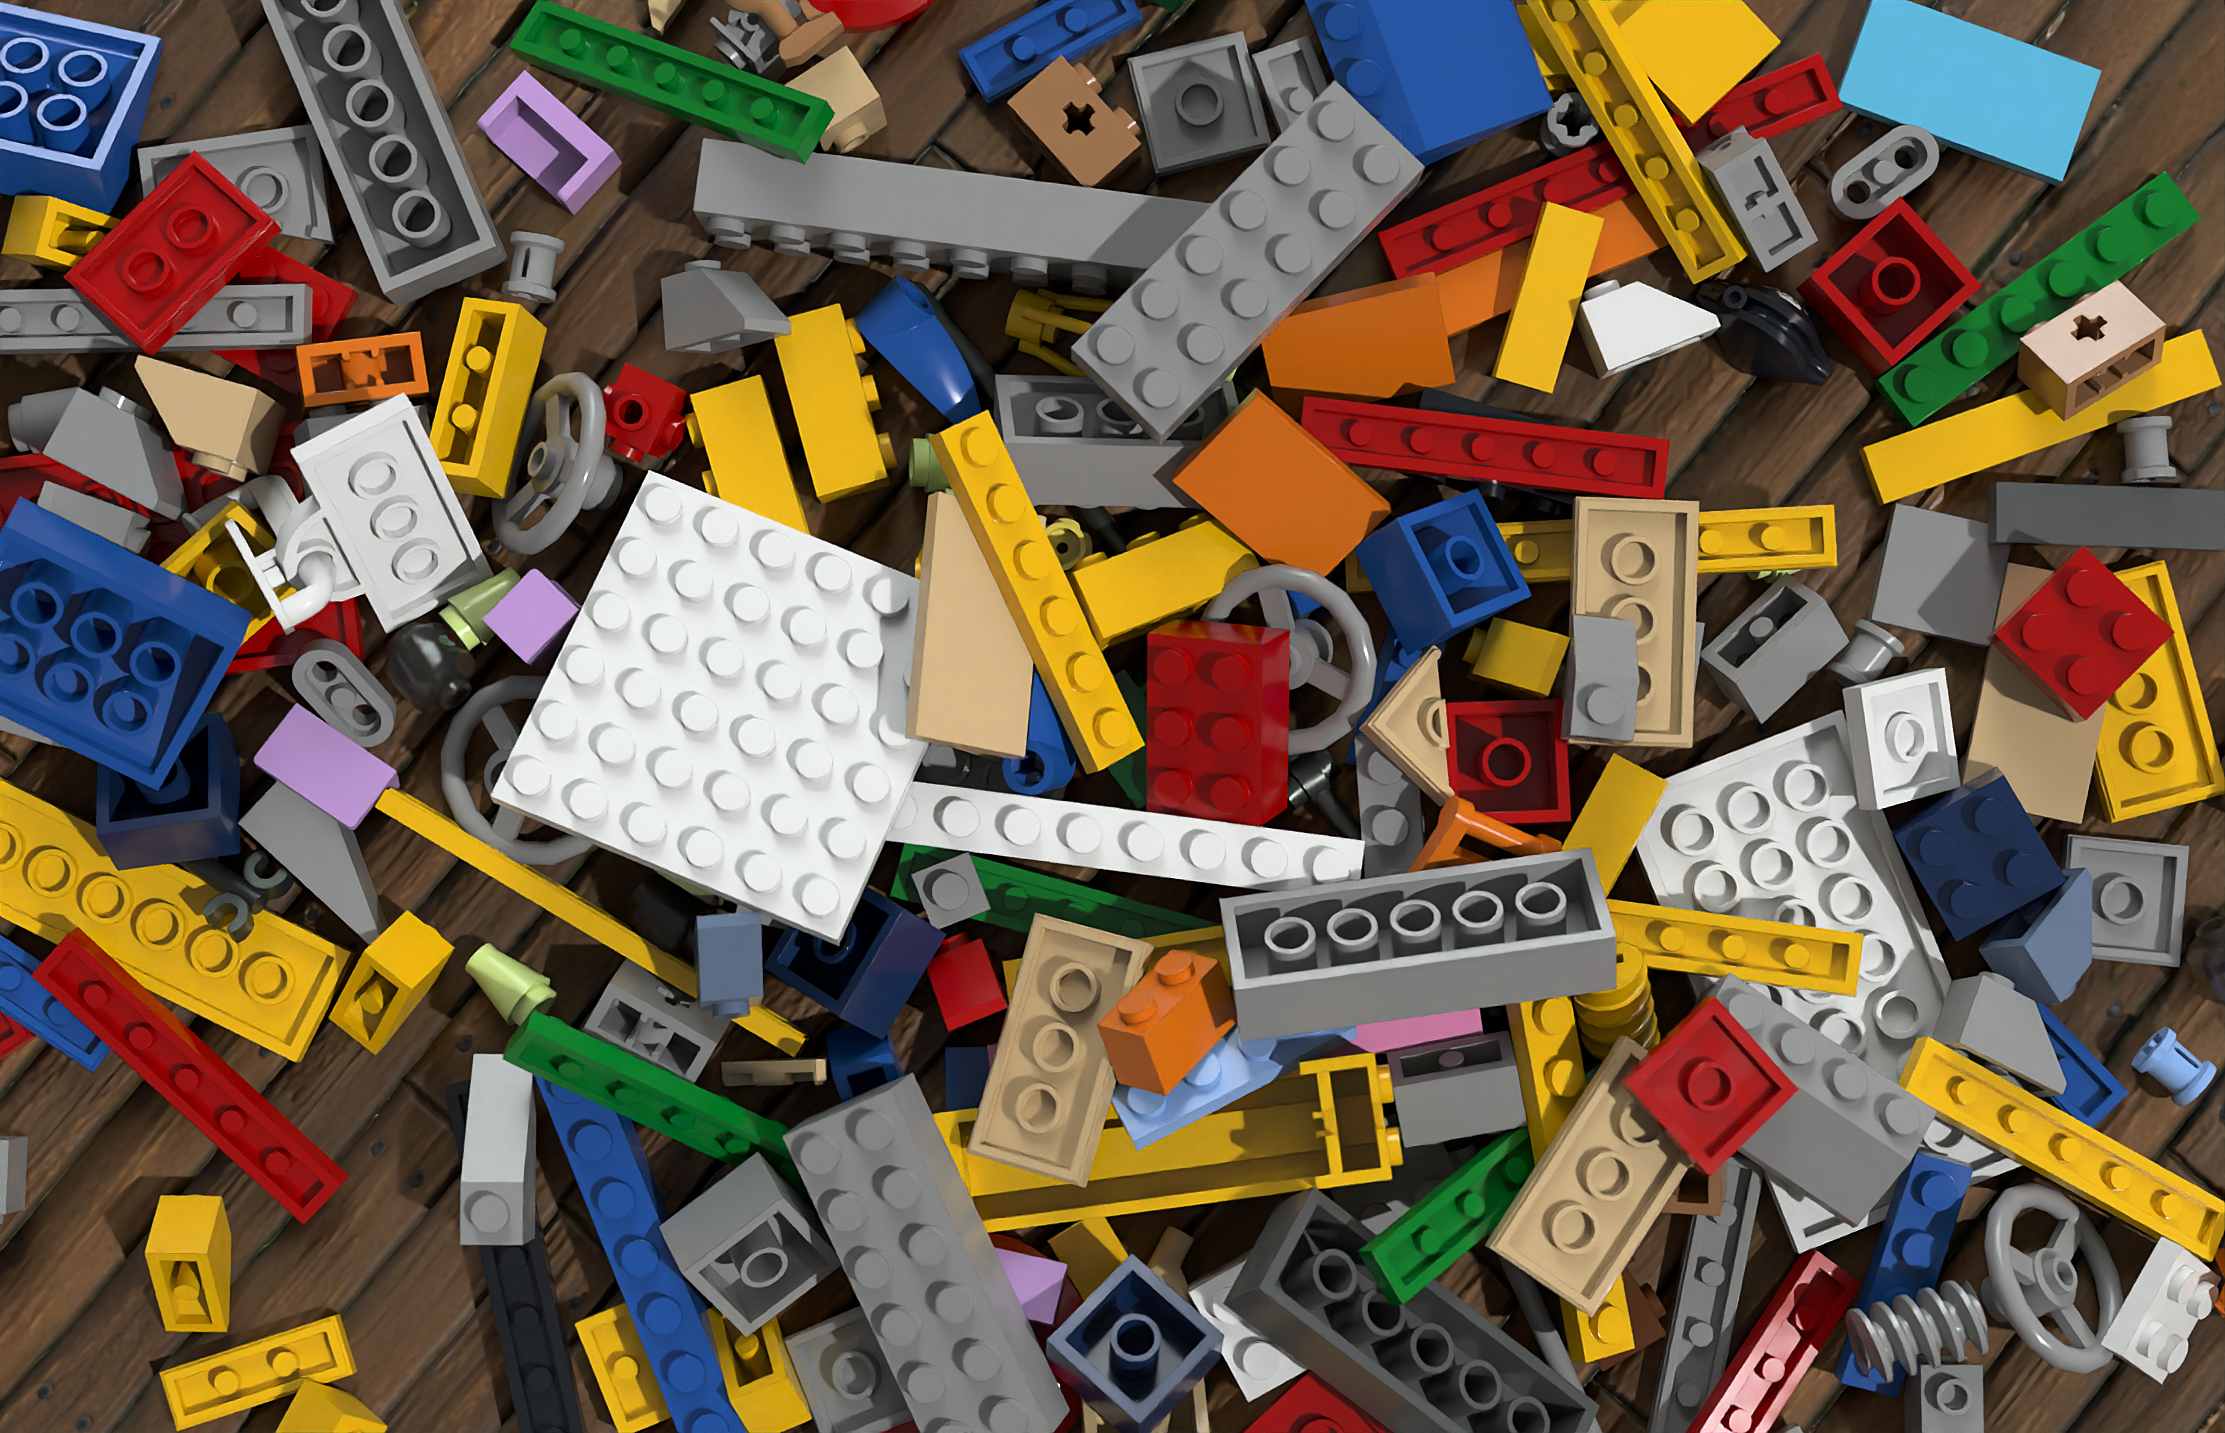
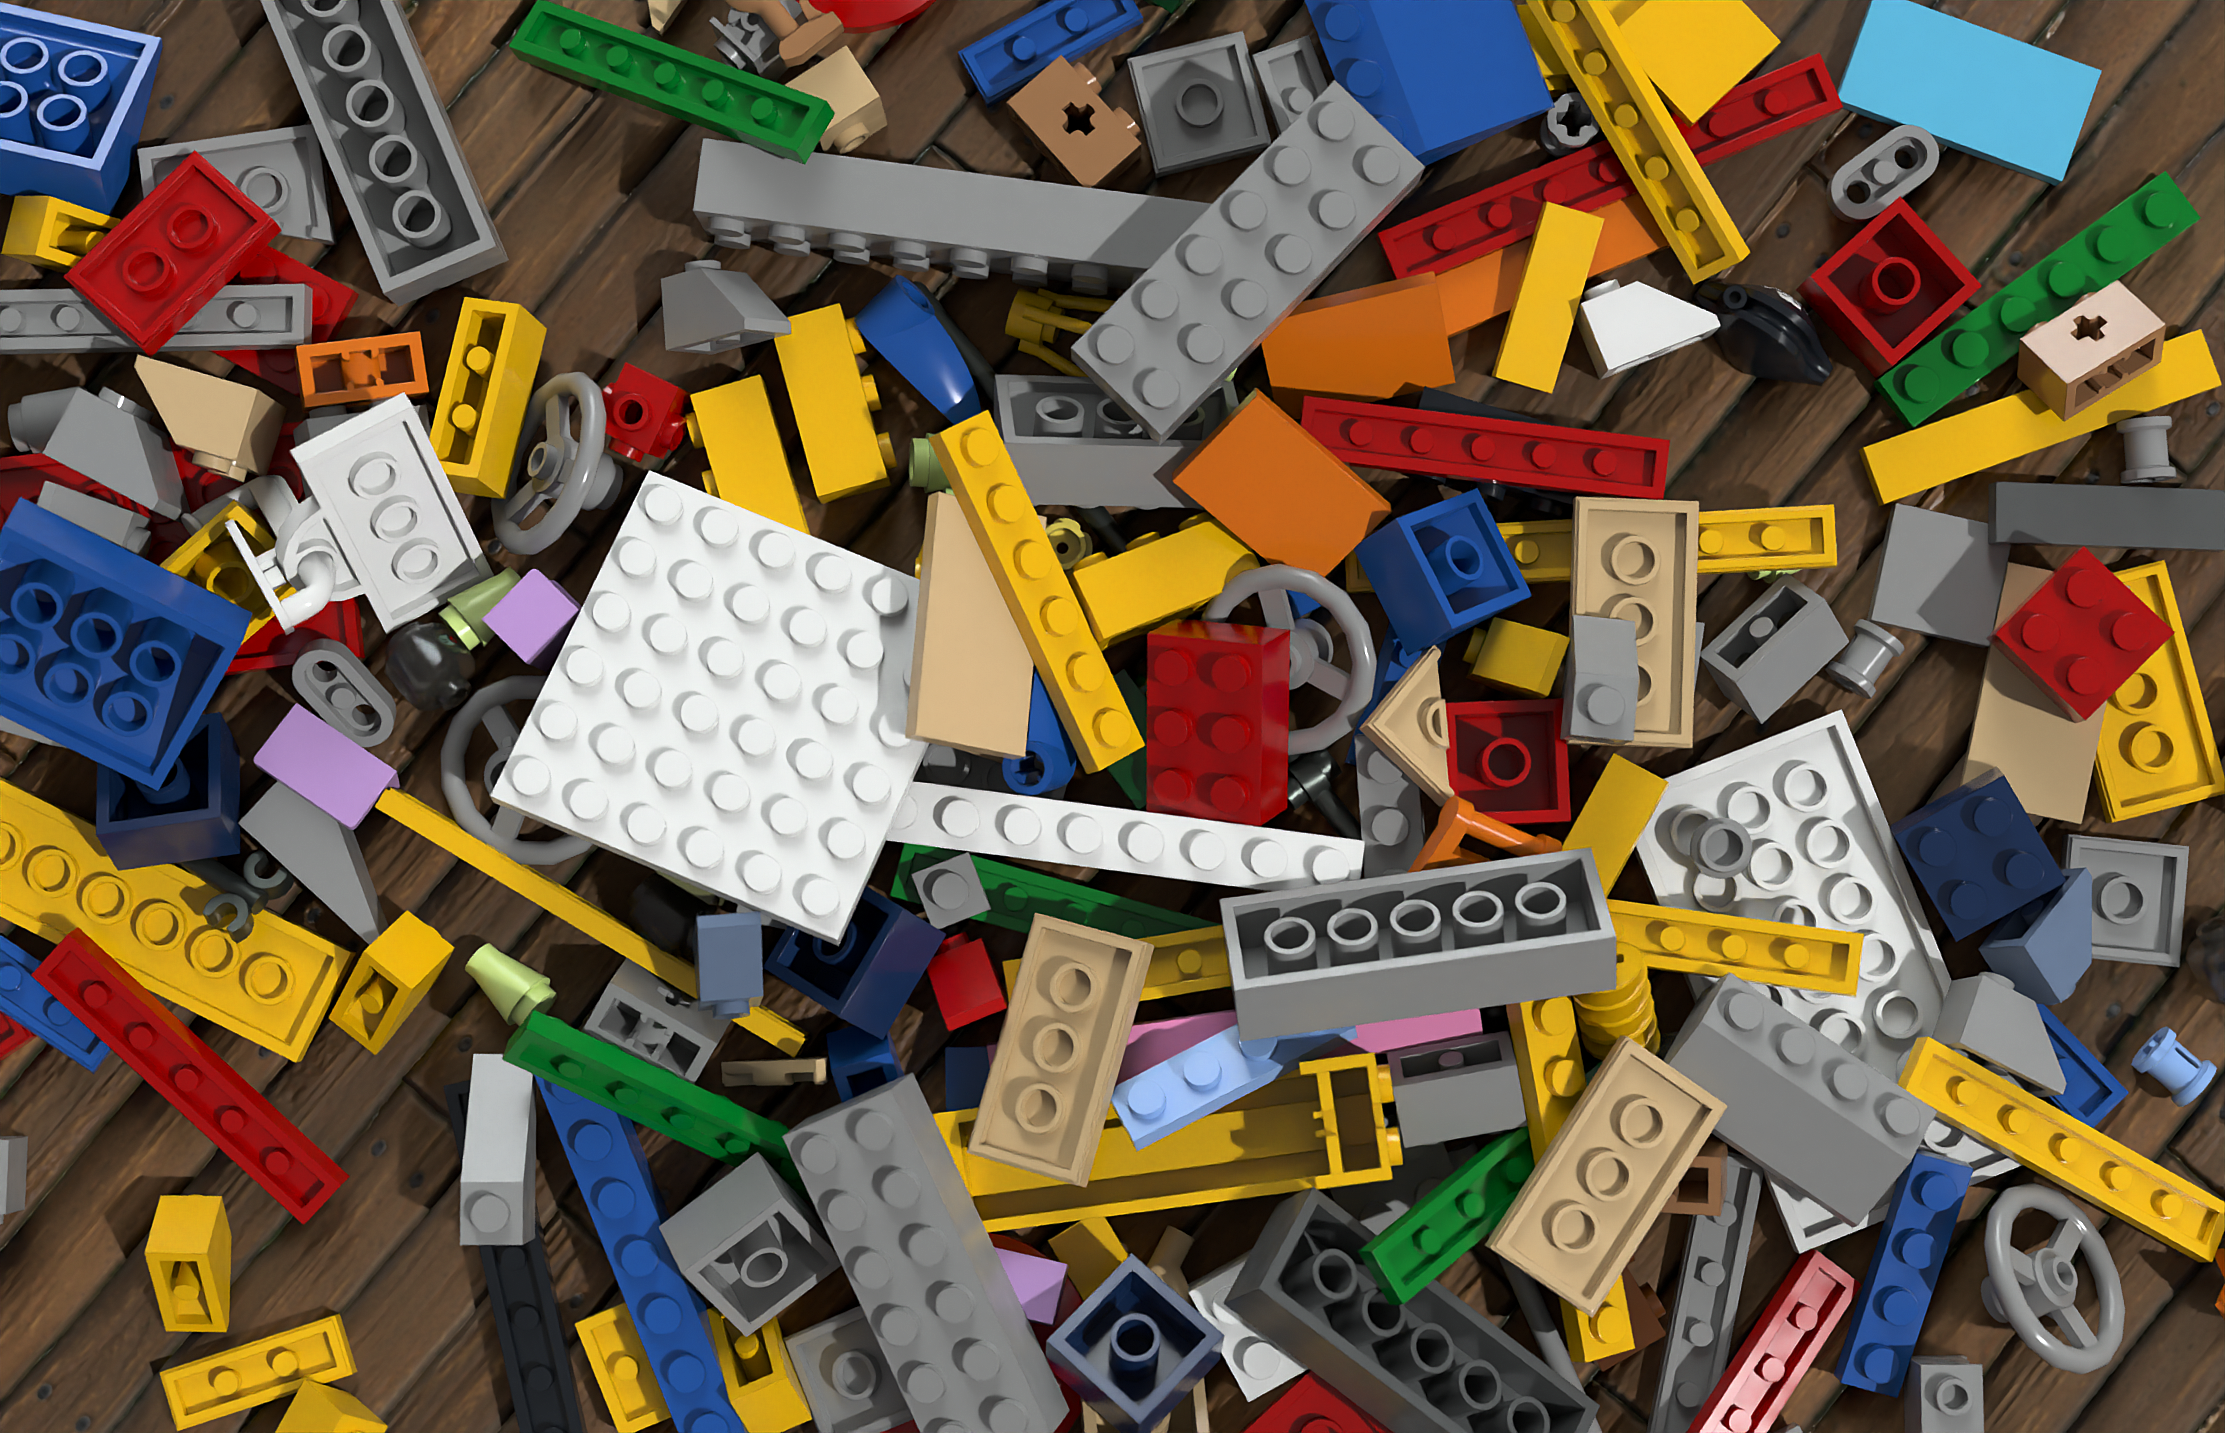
(532, 267): light grey bush -> none
(549, 142): lavender panel -> none
(1168, 1022): orange brick -> none
(1708, 1086): red plate -> none
(1721, 848): none -> light grey plate
(1756, 197): light grey hinge -> none
(1901, 738): white plate -> none
(1917, 1329): light grey piece -> none
(2162, 1311): white plate -> none

